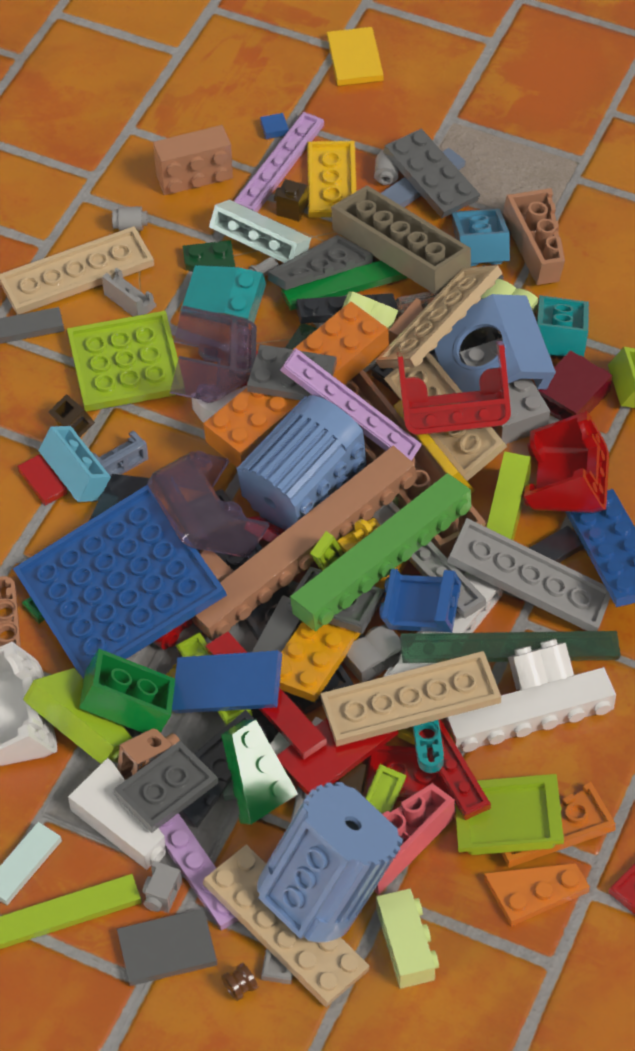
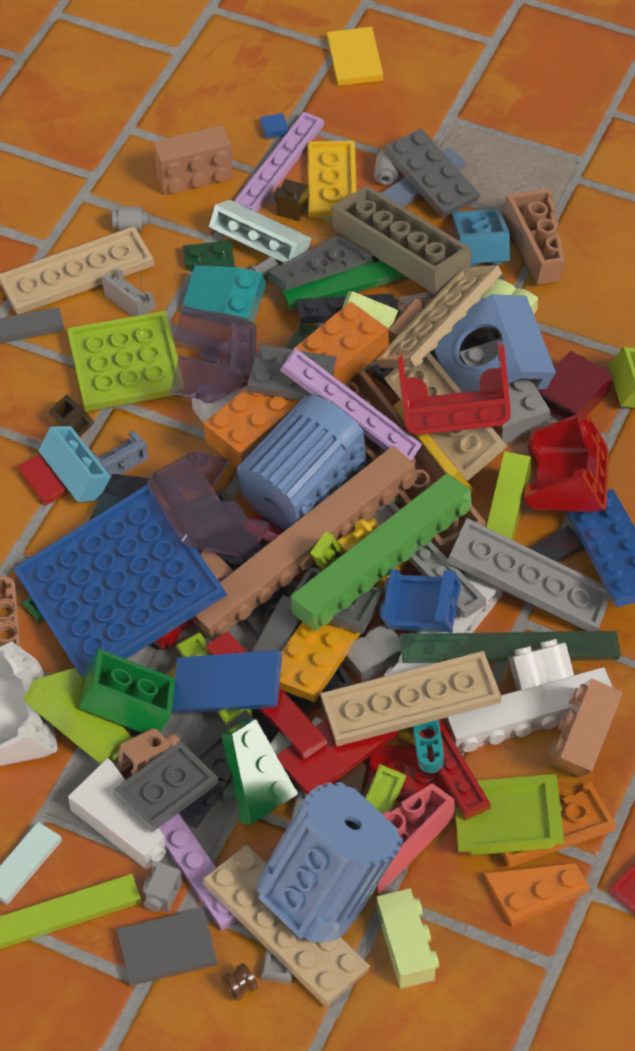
(563, 324): teal slope -> none
(584, 727): none -> nougat brick

